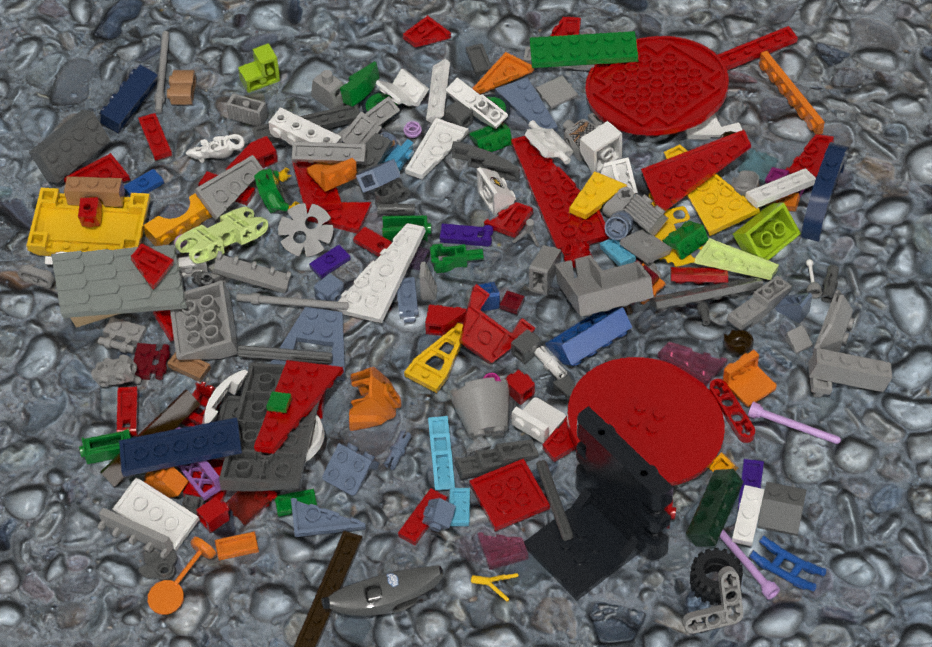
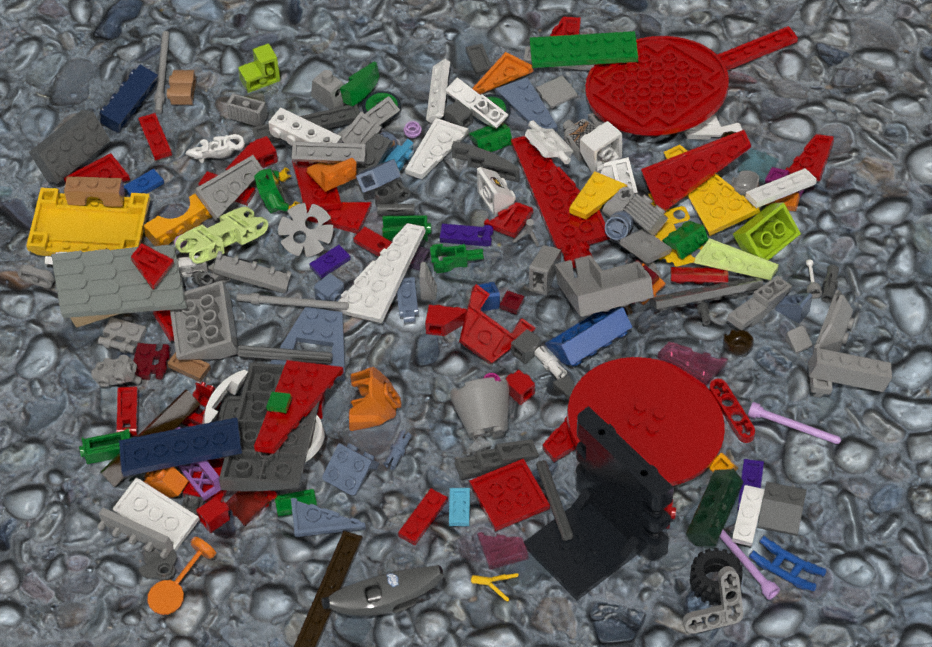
(90, 212): red brick -> none
(236, 546): orange tile -> none
(404, 89): white bracket -> none
(426, 32): red wing -> none
(429, 376): yellow plate -> none
(438, 514): sand blue brick -> none
(441, 453): medium azure slope -> none
(537, 419): white bracket -> none
(616, 252): medium azure plate -> none
(747, 379): orange bracket -> none
(792, 93): orange plate -> none
(831, 166): dark blue arch -> none

